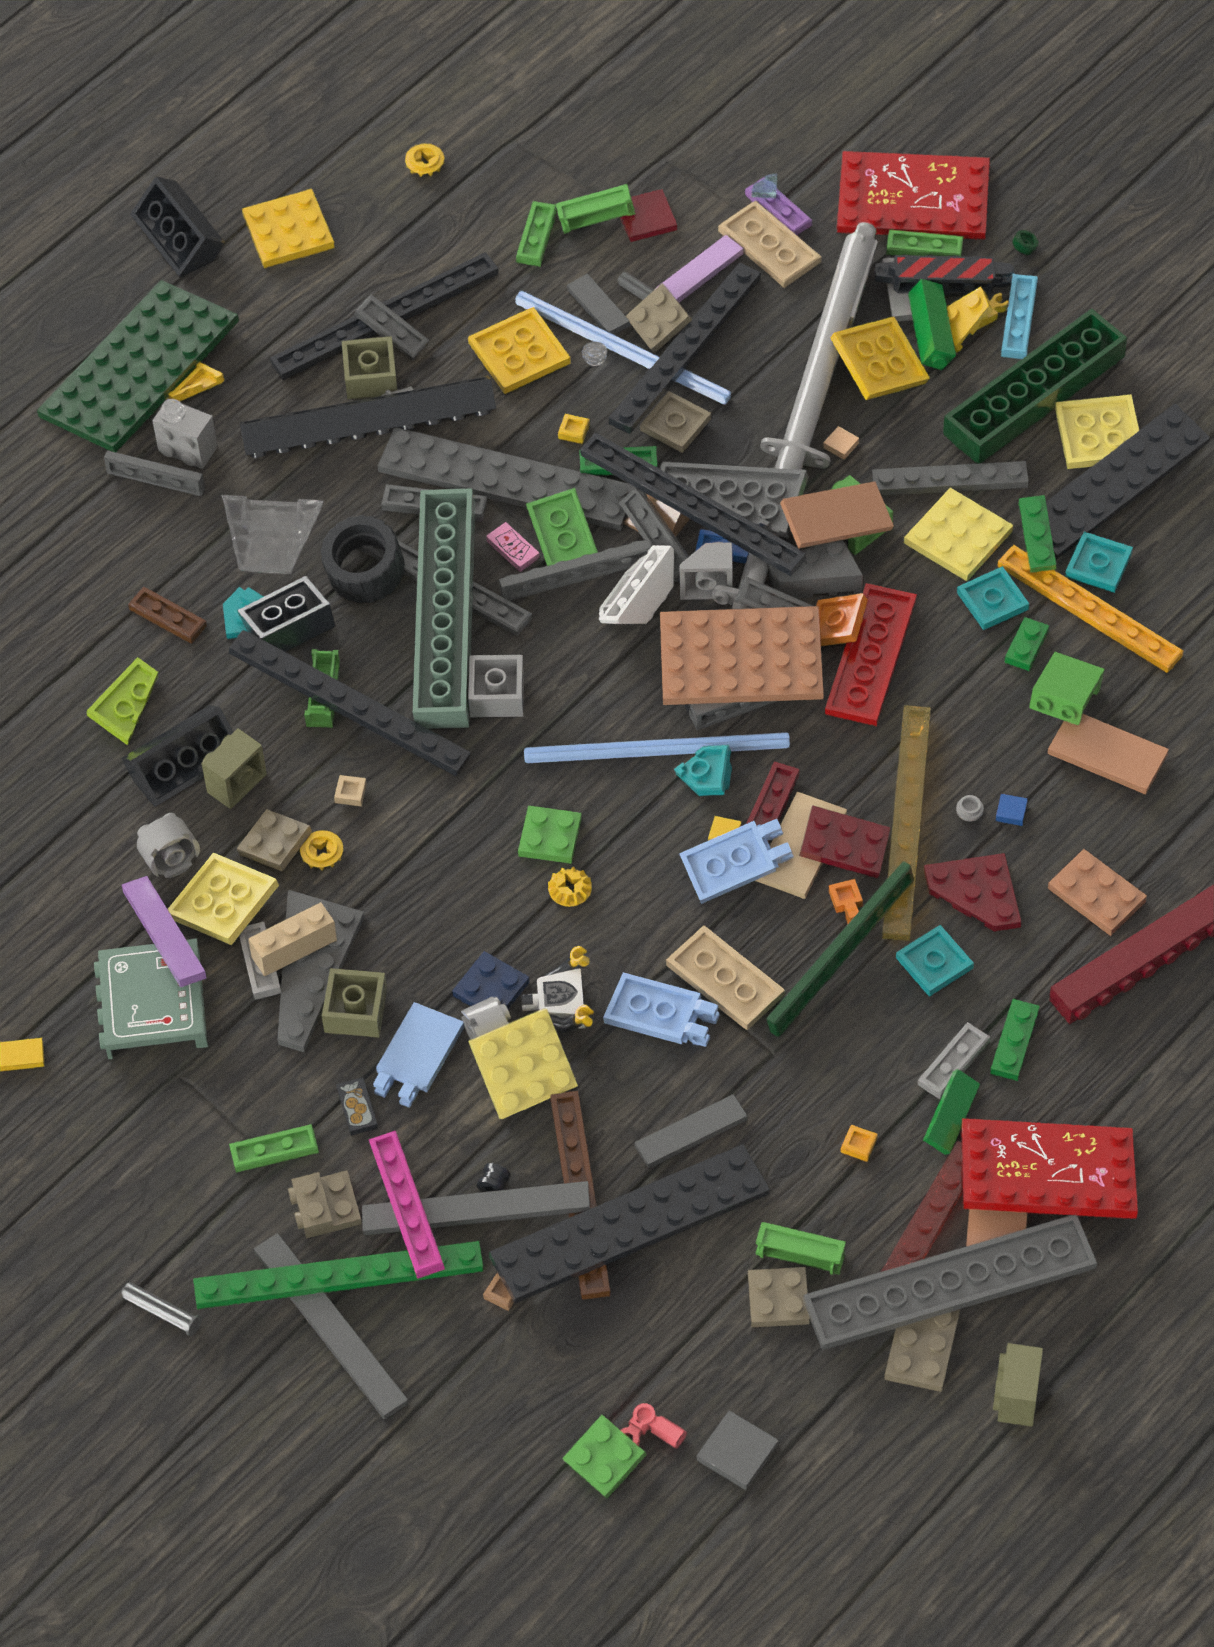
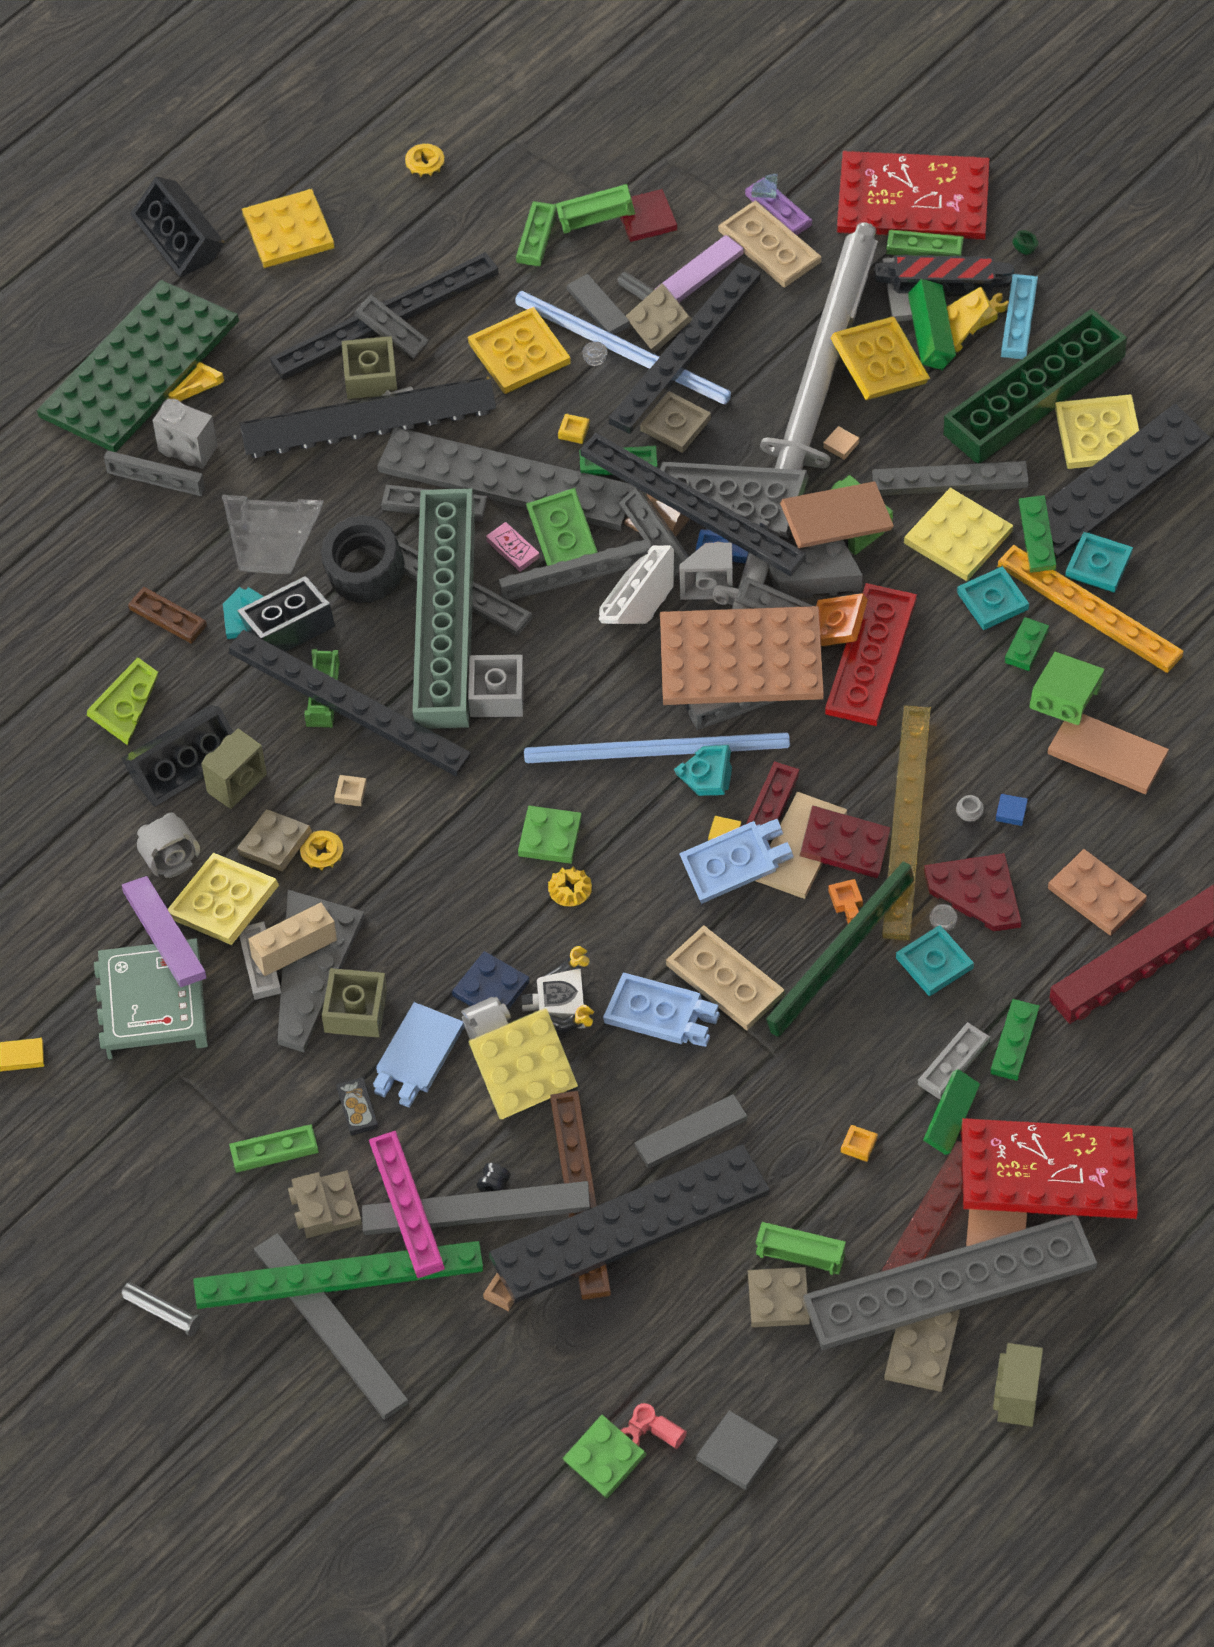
(944, 916): none -> clear plate

